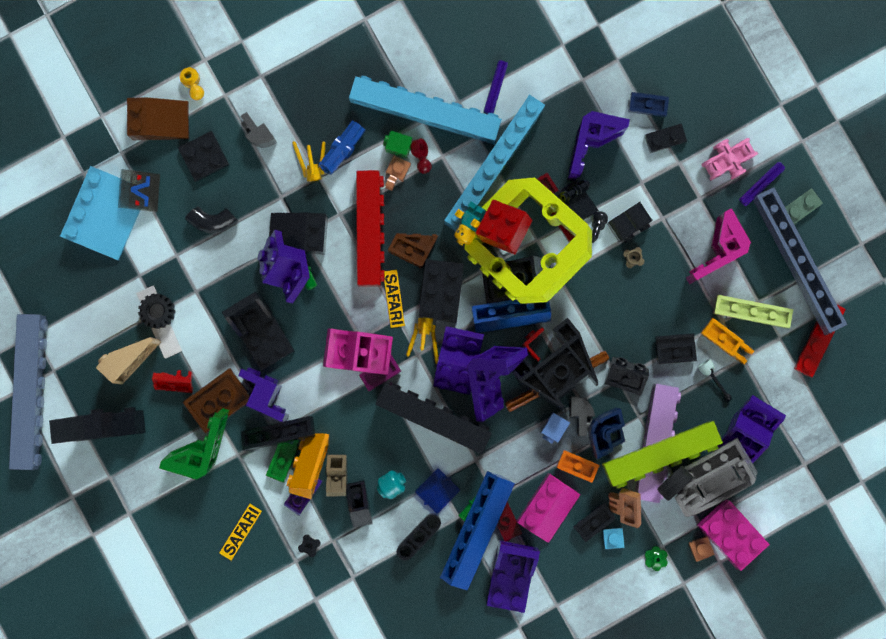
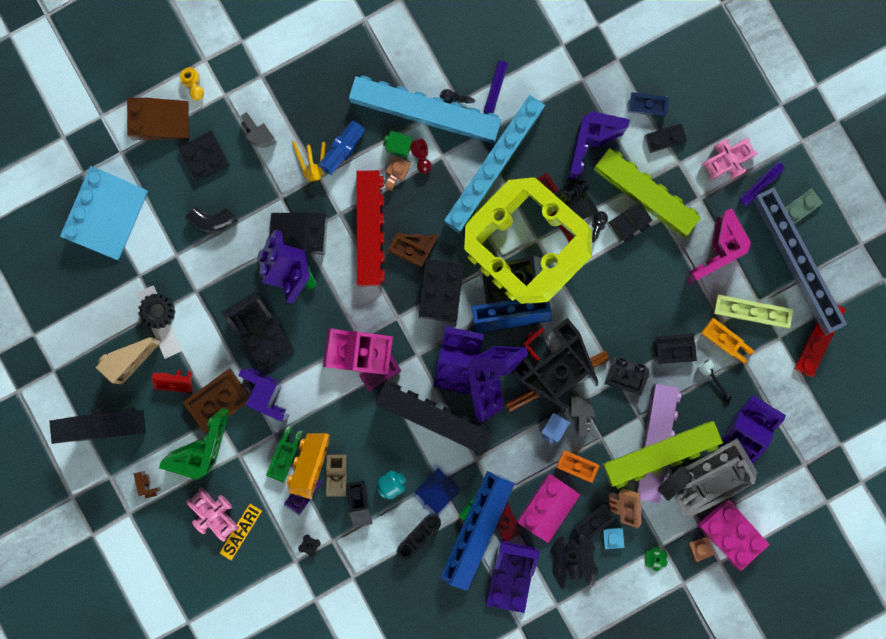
(27, 392): sand blue brick -> none
(139, 190): clear smoke tile -> none
(142, 483): none -> reddish brown bracket
(216, 519): none -> bright pink axle
(277, 433): black plate -> none
(394, 299): sticker -> none
(424, 326): yellow plant -> none
(450, 96): none -> black bar
(470, 222): piece -> none
(504, 226): red brick -> none
(575, 558): none -> black piece
(606, 432): dark blue brick -> none
(637, 252): dark tan plate -> none
(652, 196): none -> lime brick

